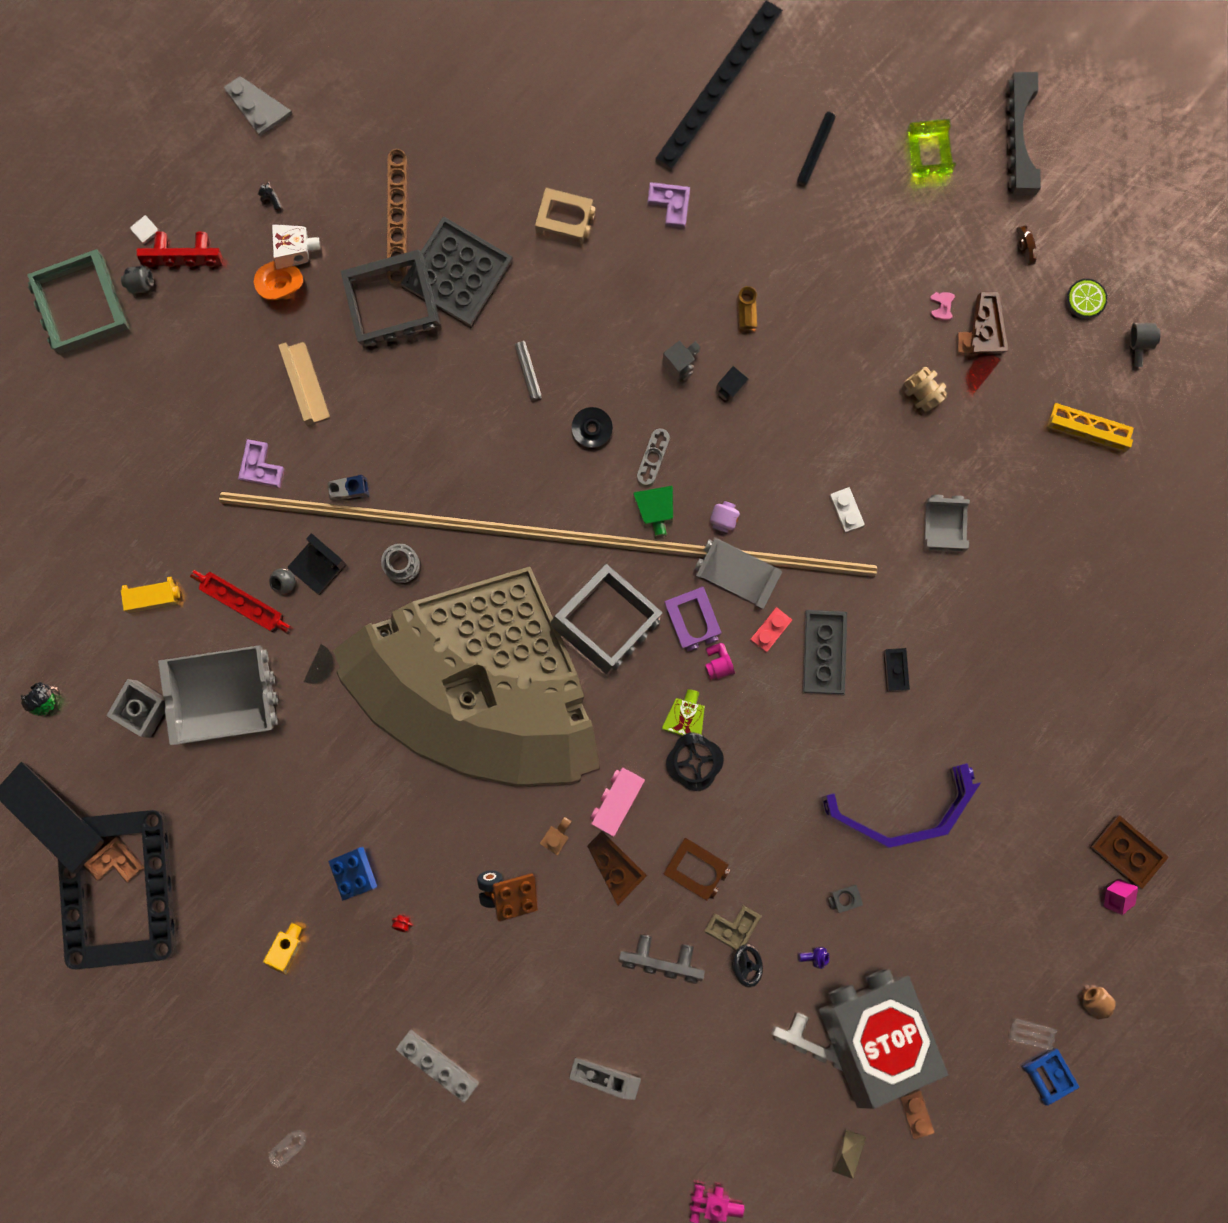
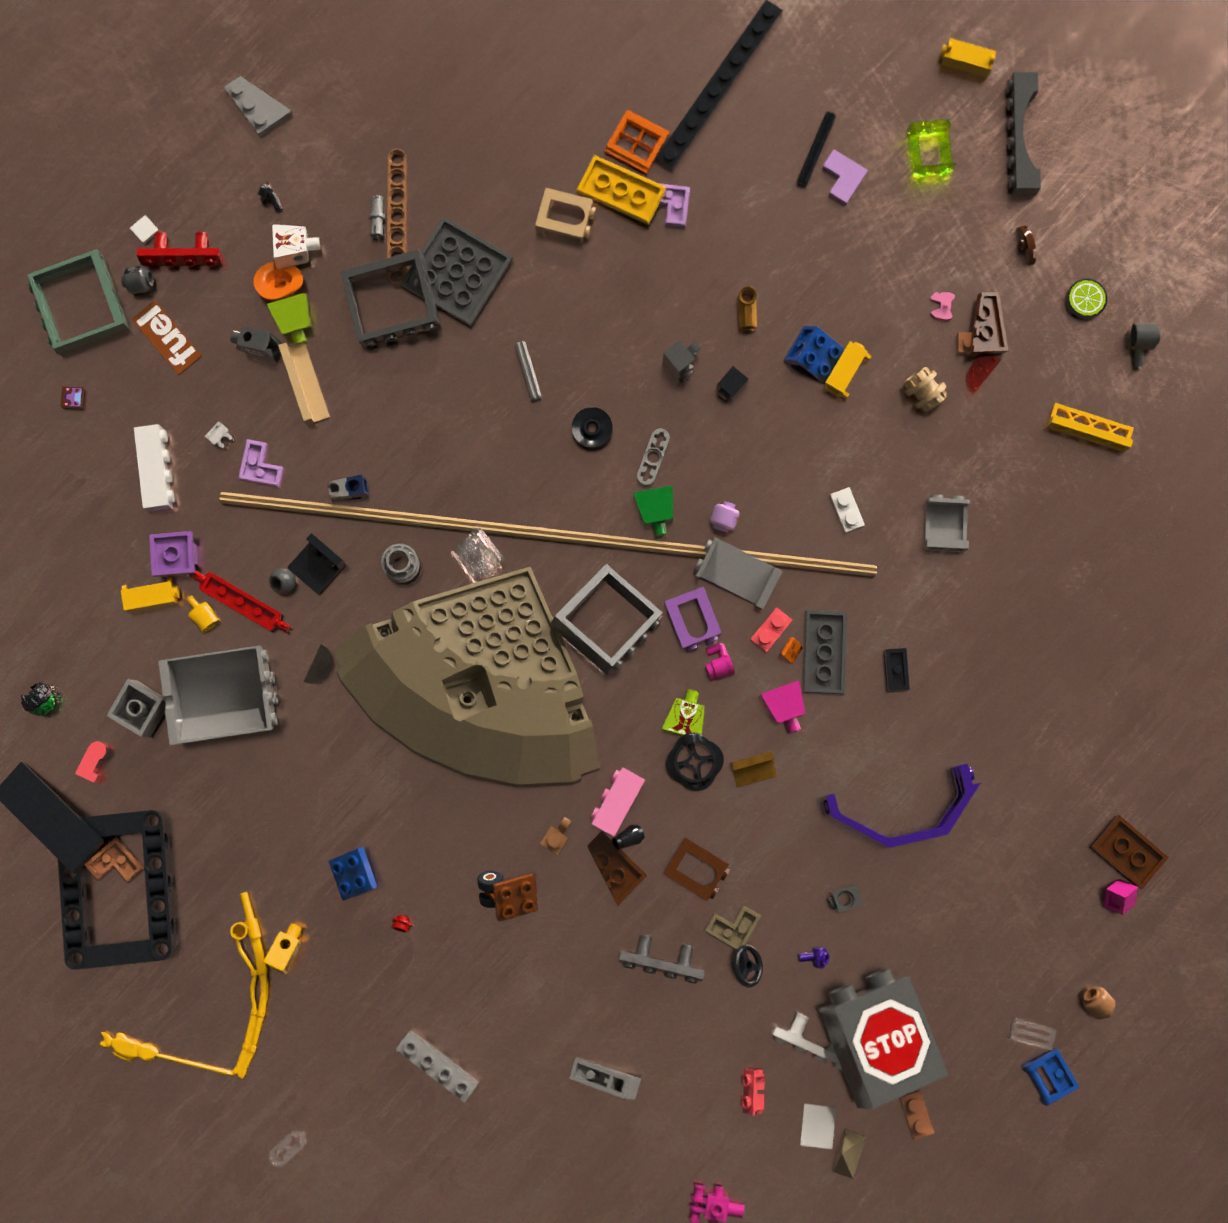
(72, 397): none -> tile
(92, 761): none -> coral leg
(130, 1049): none -> yellow piece
(153, 467): none -> white brick
(166, 337): none -> sticker
(173, 554): none -> medium lavender panel
(202, 615): none -> yellow piece
(217, 433): none -> white tile
(257, 343): none -> dark grey torso
(292, 316): none -> lime torso
(376, 216): none -> light grey pin
(477, 555): none -> clear plate
(621, 189): none -> yellow tile
(628, 837): none -> black cone
(636, 141): none -> orange piece
(752, 1081): none -> coral hinge
(754, 769): none -> pearl gold panel
(785, 705): none -> dark pink torso
(791, 650): none -> orange slope
(815, 352): none -> blue bracket
(818, 1126): none -> white sticker
(846, 369): none -> yellow brick
(849, 175): none -> lavender tile
(967, 57): none -> yellow brick

